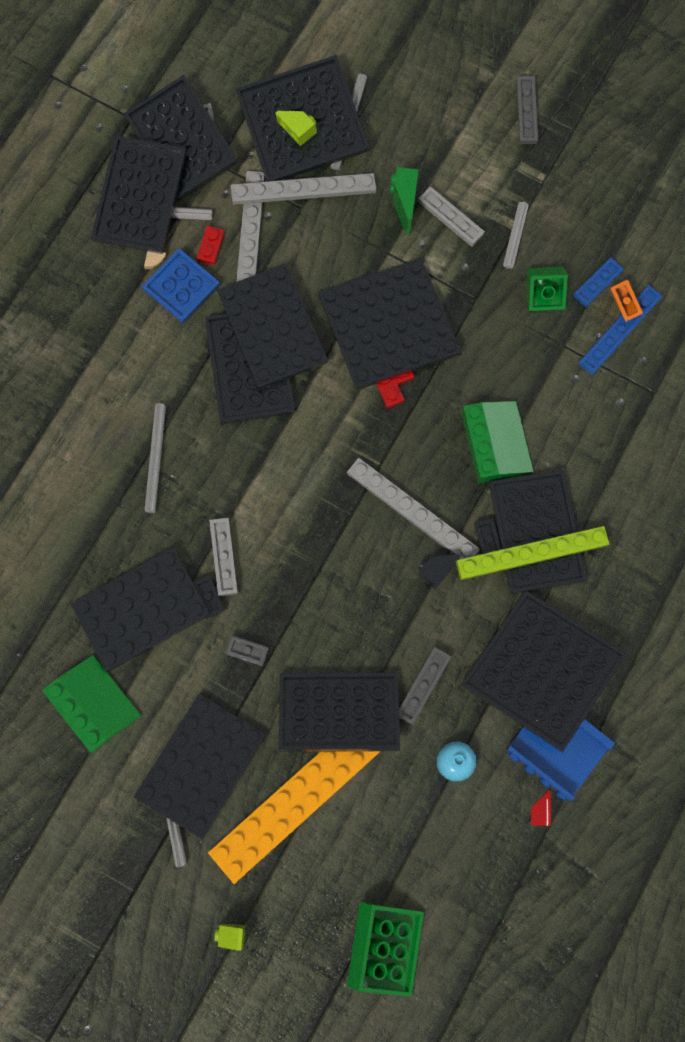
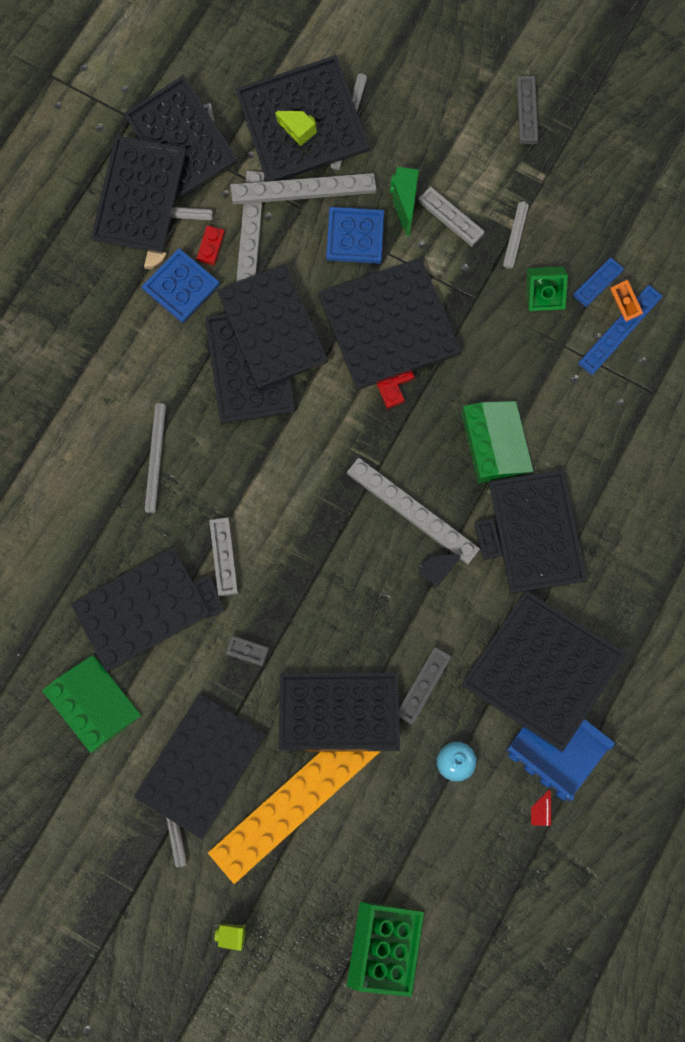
(355, 235): none -> blue plate
(532, 553): lime plate -> none

